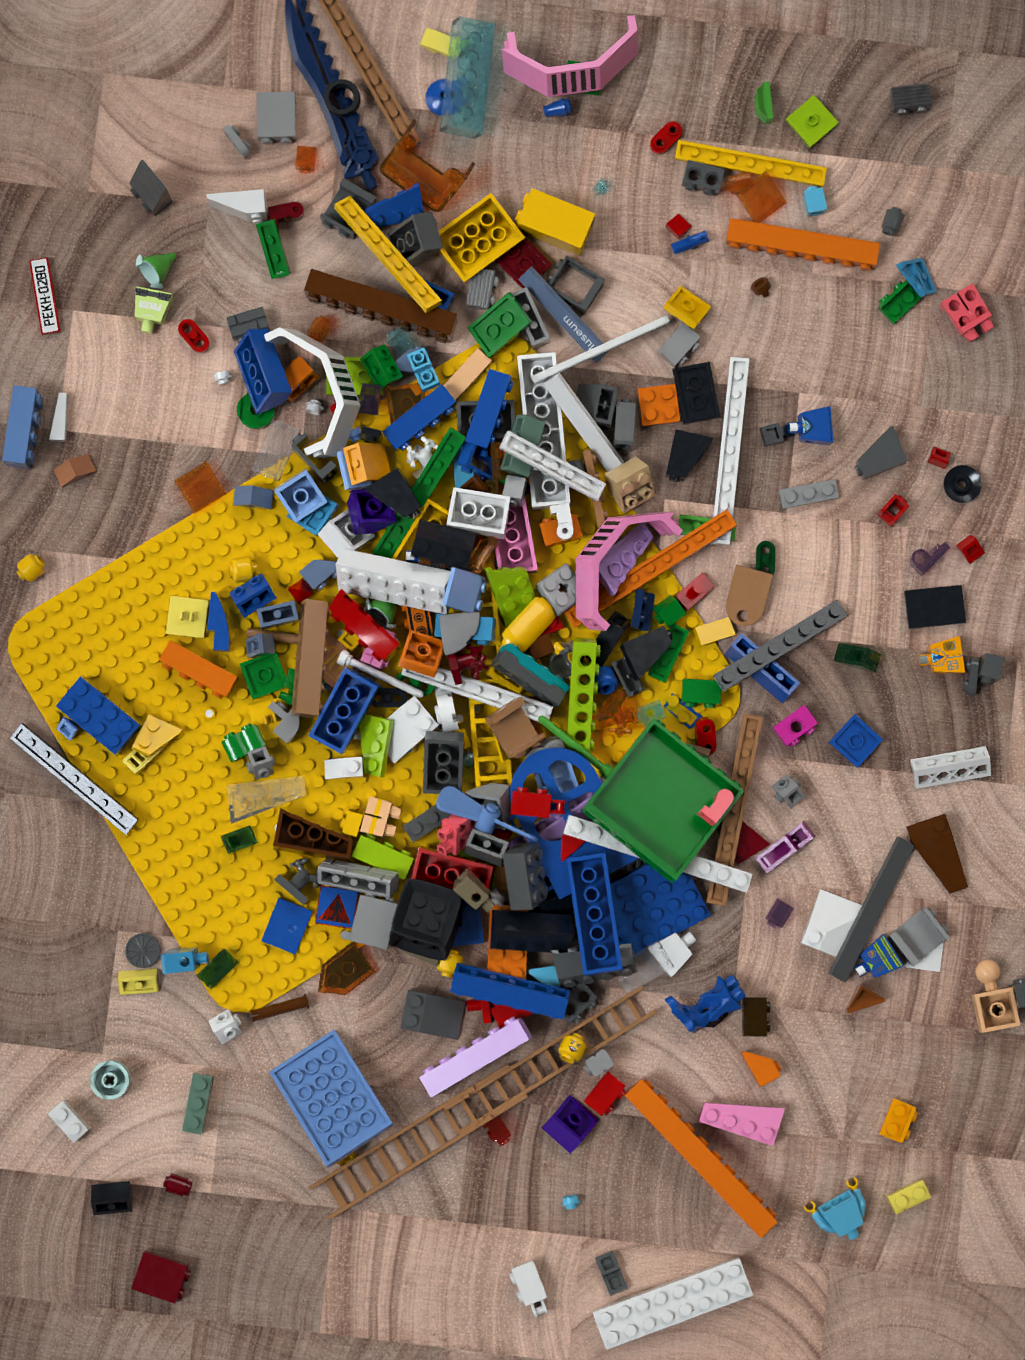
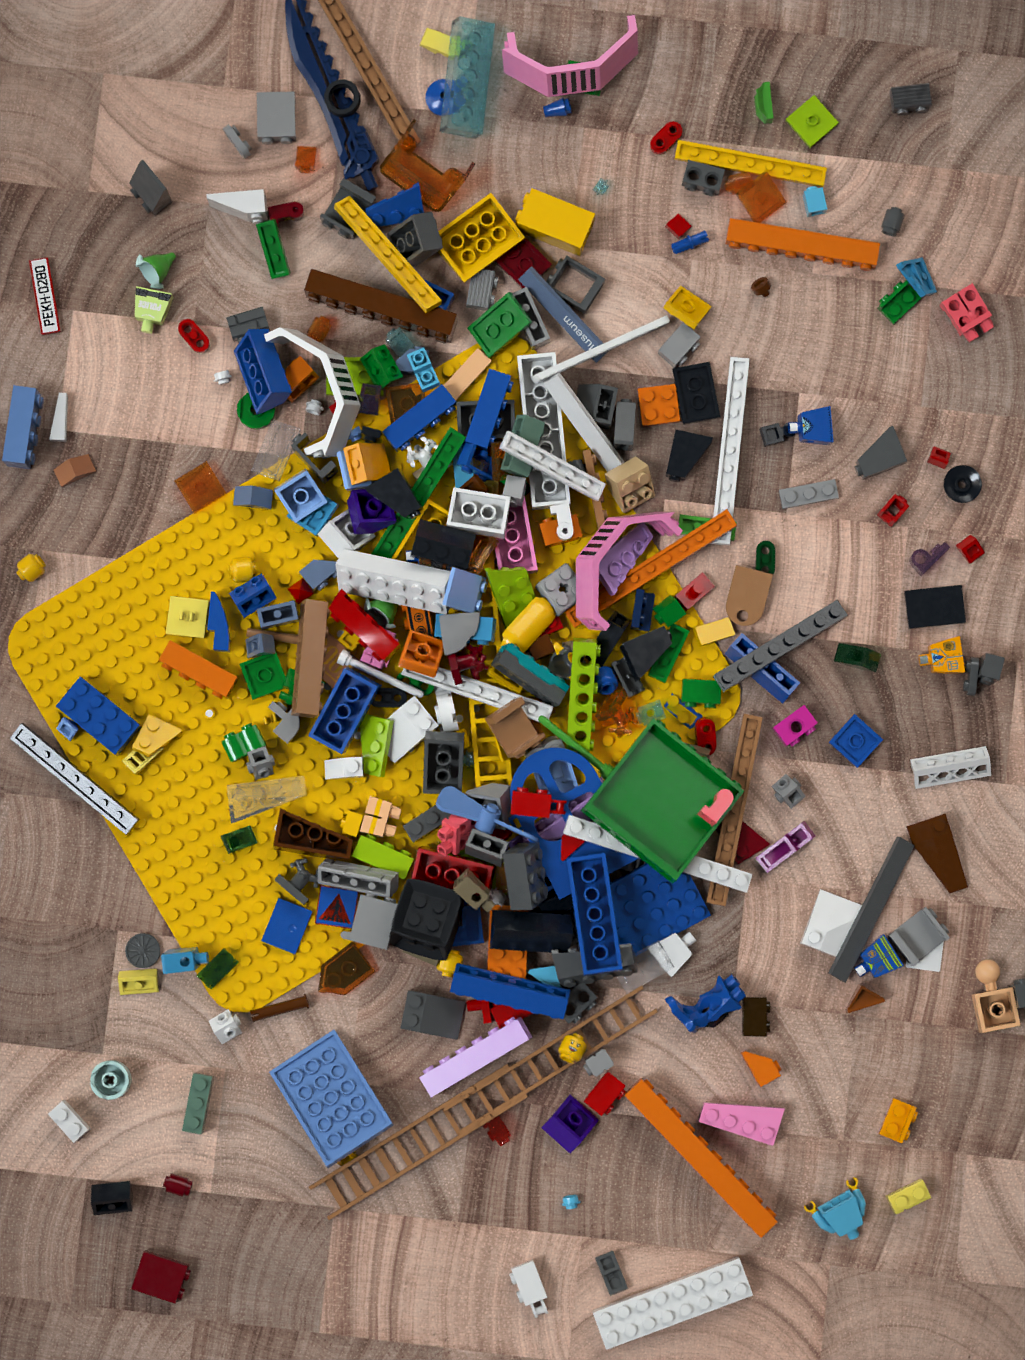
(778, 914): clear purple brick -> none

